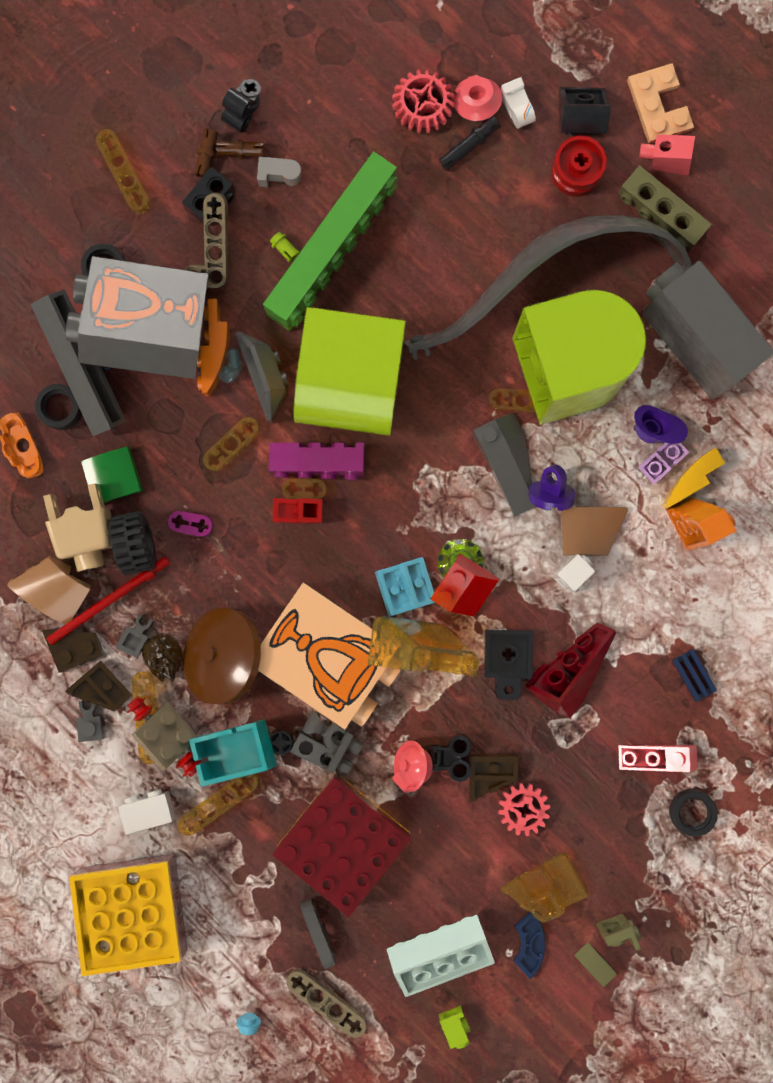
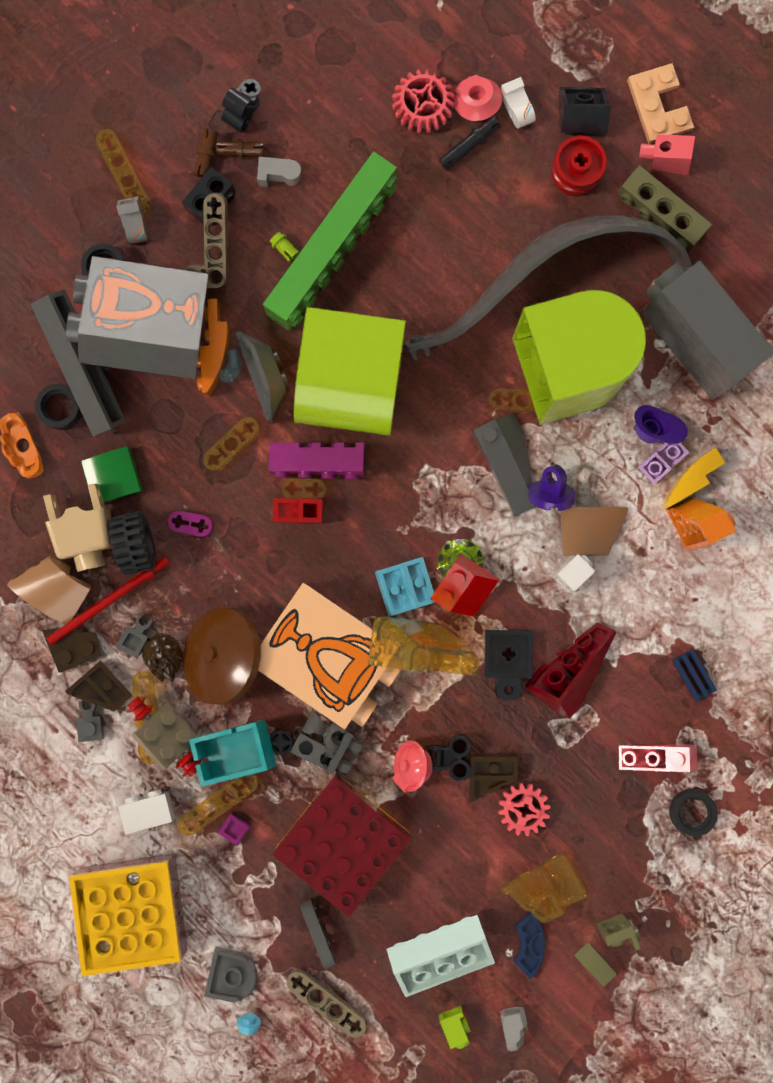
(132, 220): none -> light grey leg
(230, 975): none -> dark grey tile
(234, 828): none -> magenta tile
(514, 1027): none -> light grey rock

